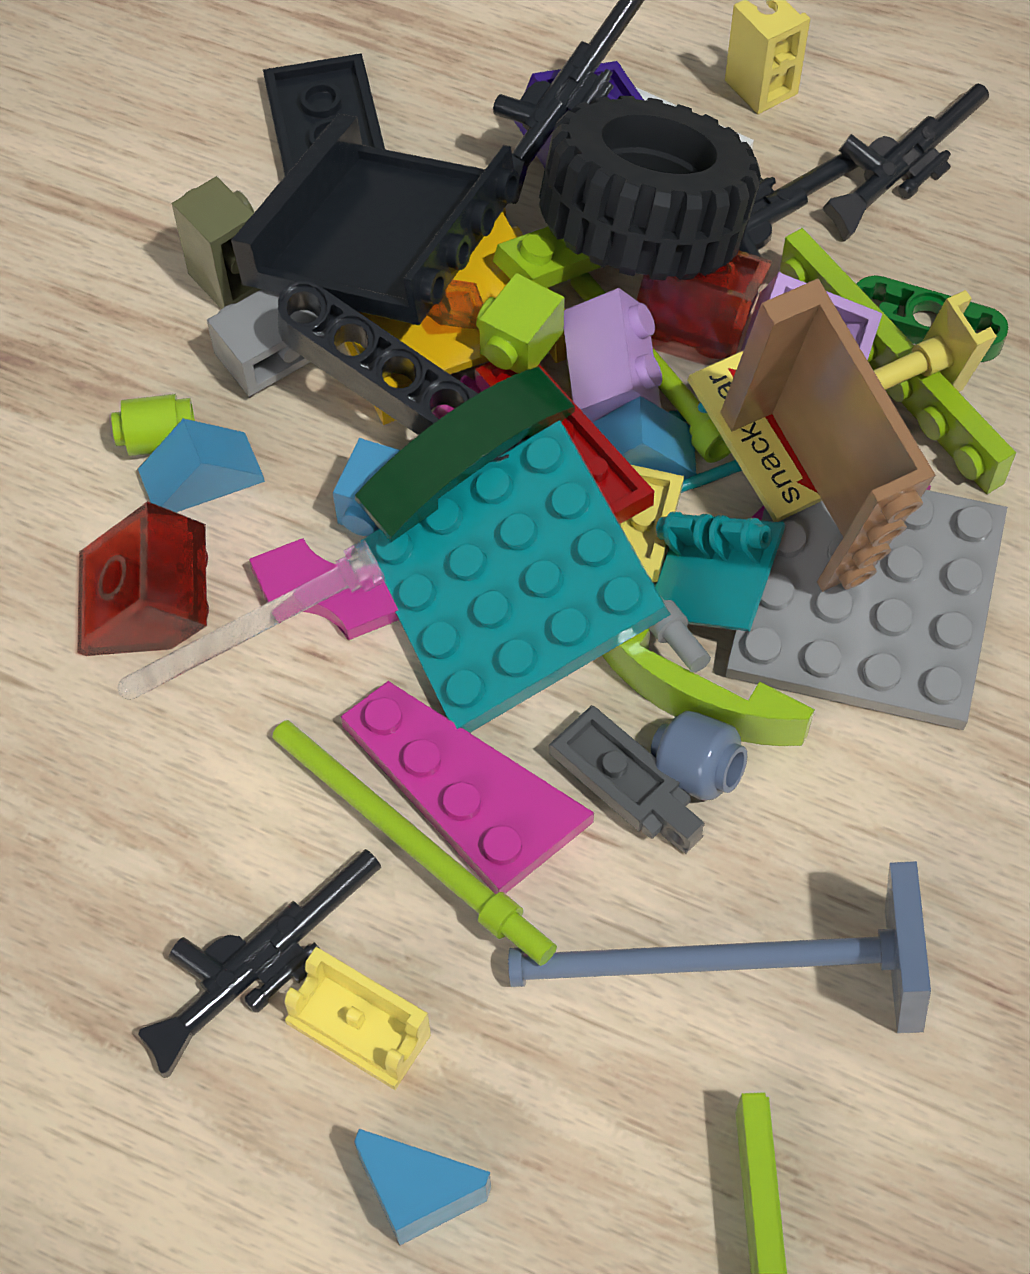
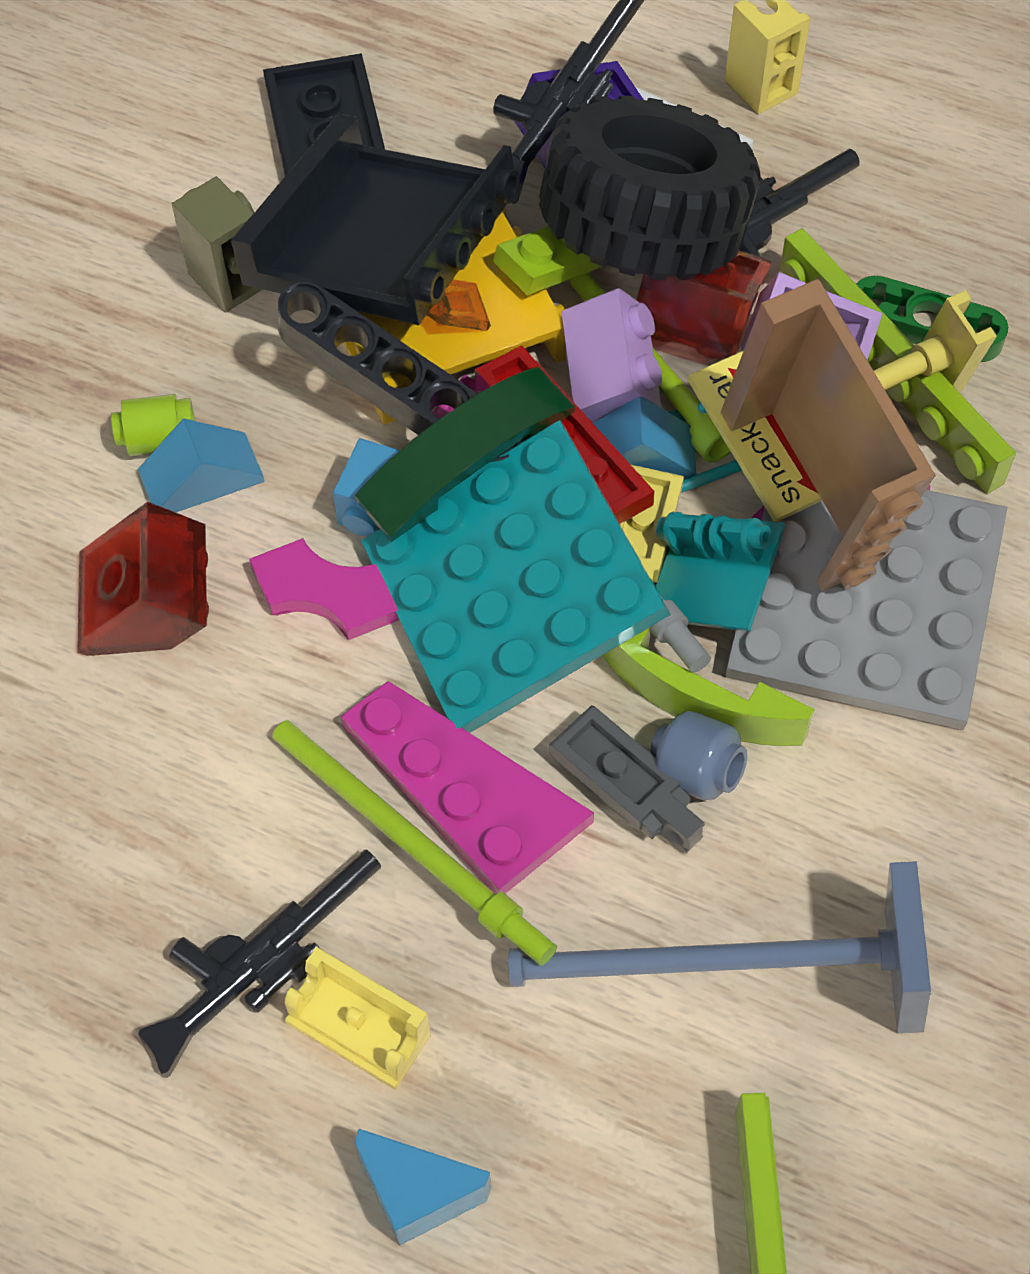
(249, 341): light grey brick -> none
(353, 571): clear piece -> none
(520, 324): lime brick -> none
(889, 160): black piece -> none

